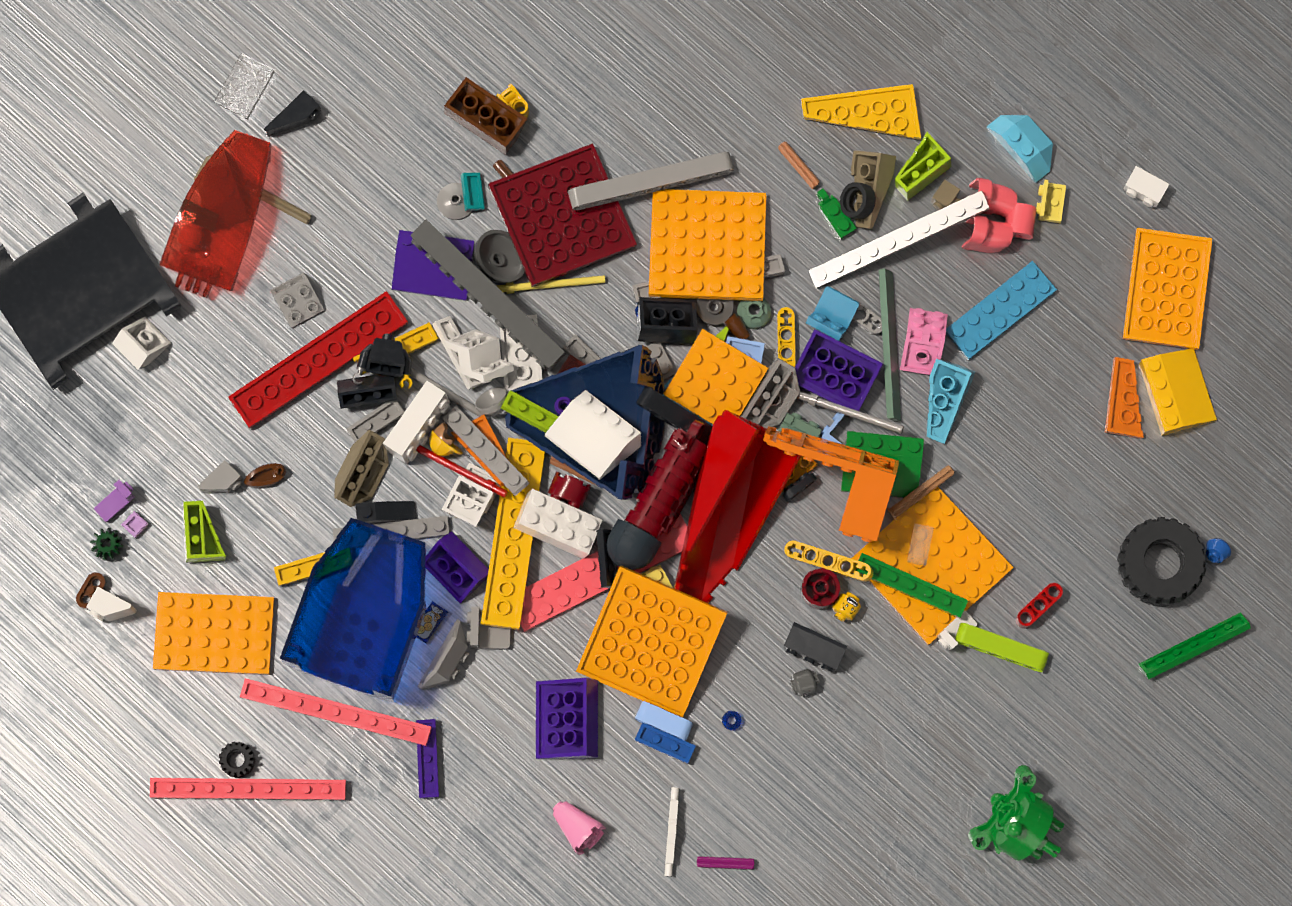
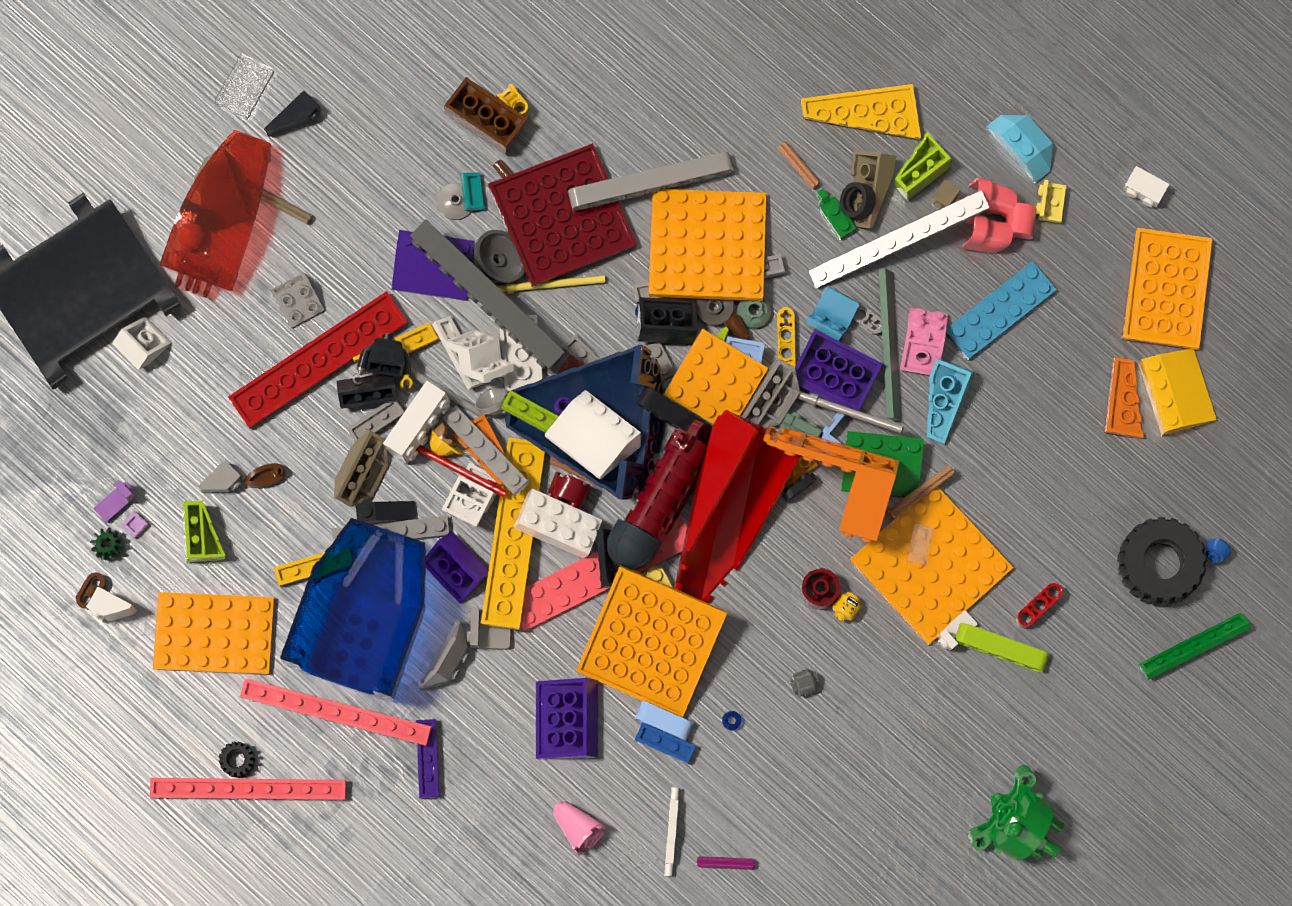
(431, 621): tile -> none
(814, 647): black slope -> none
(837, 563): yellow beam -> none
(914, 587): green plate -> none

